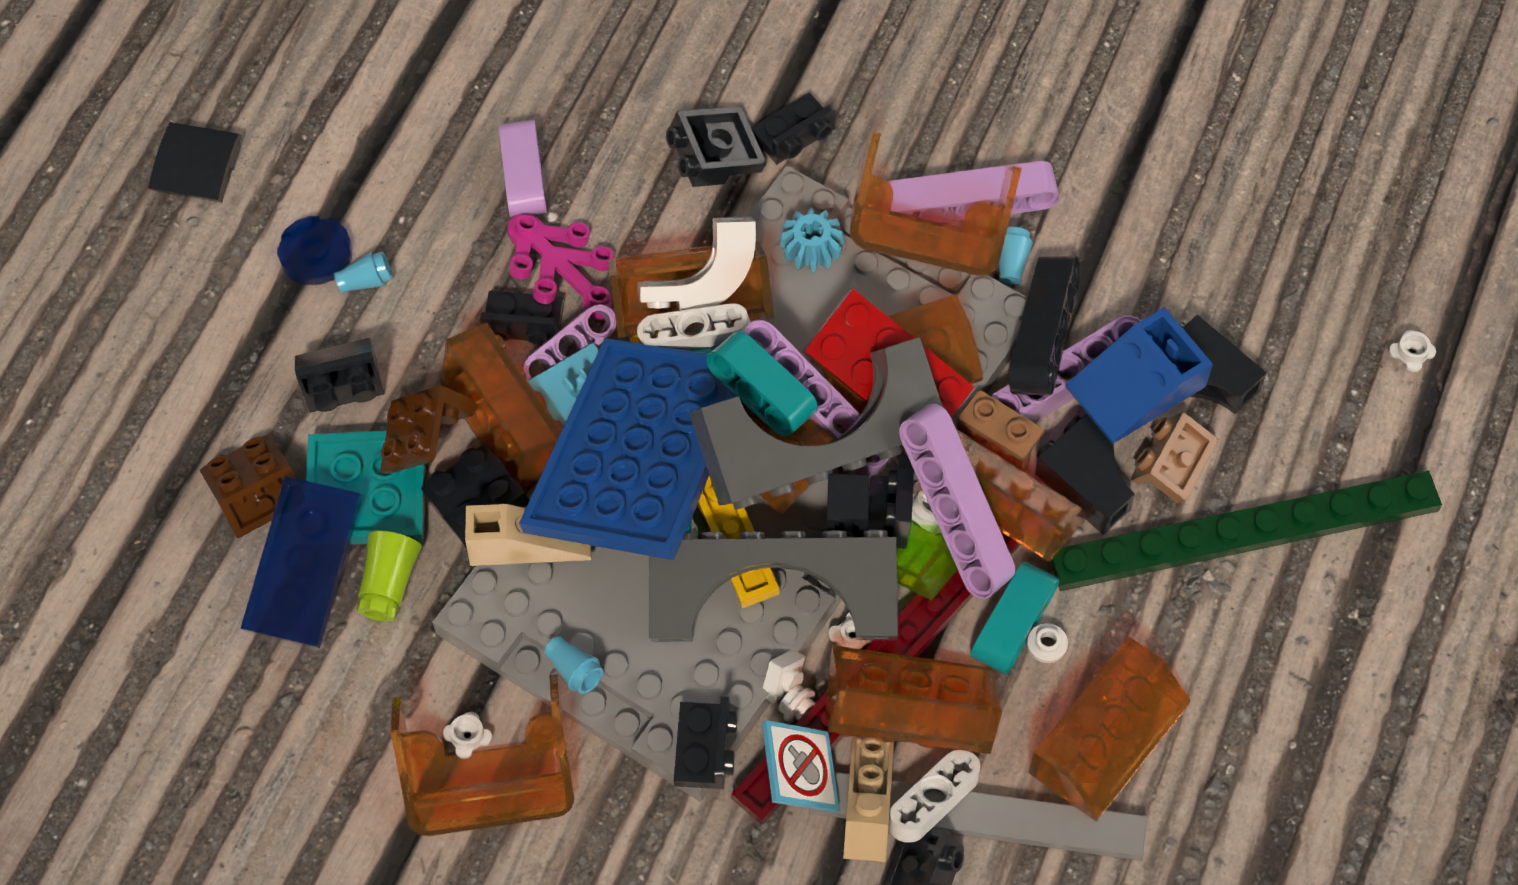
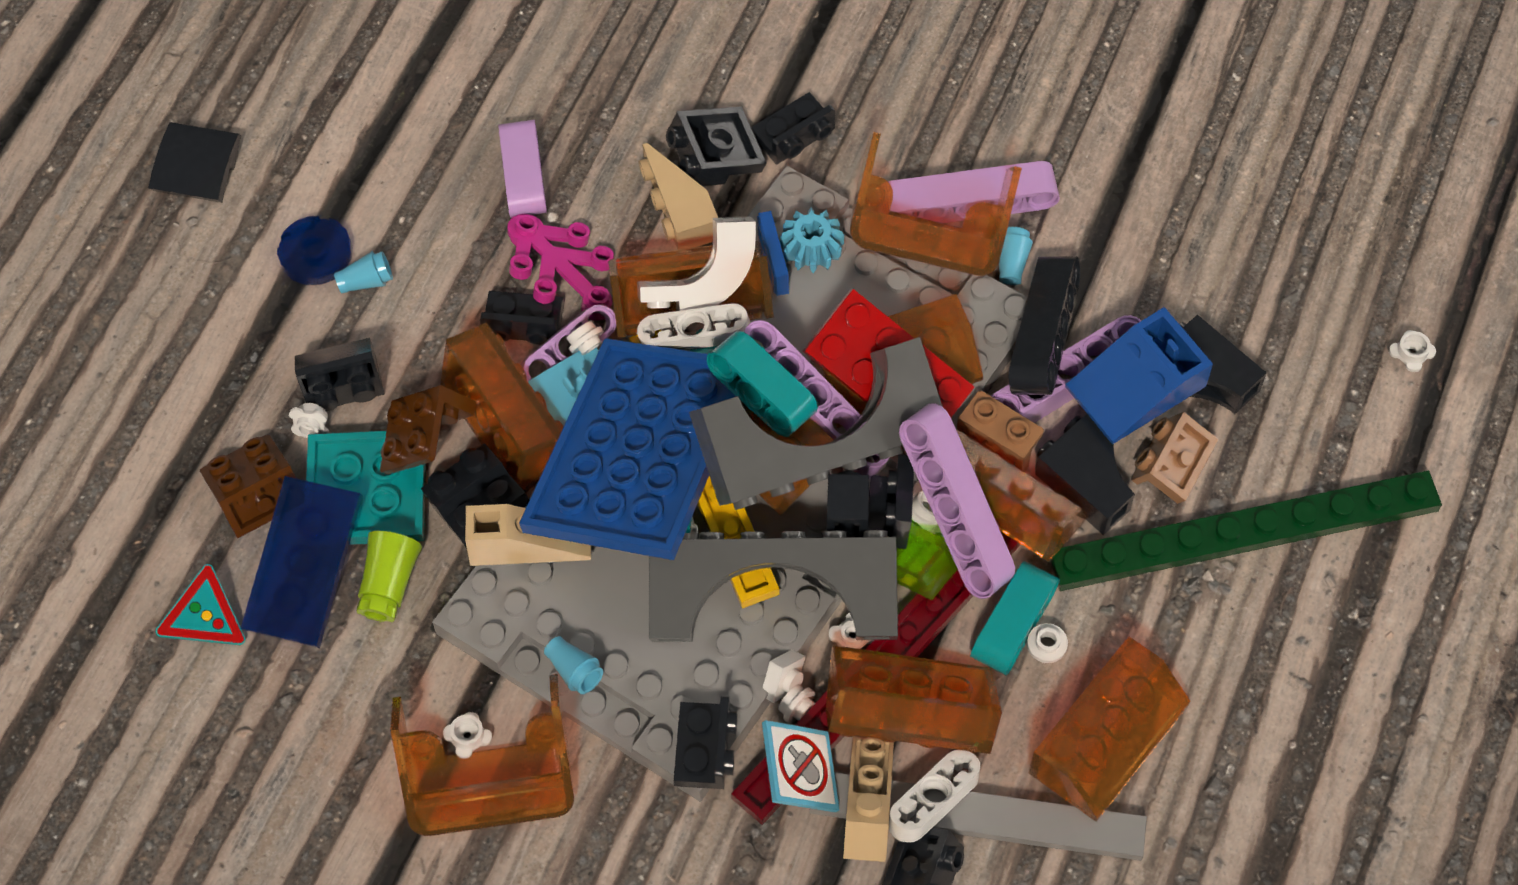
(202, 613): none -> piece
(308, 419): none -> white plate
(585, 338): none -> white plate
(682, 199): none -> tan slope
(771, 245): none -> blue tile

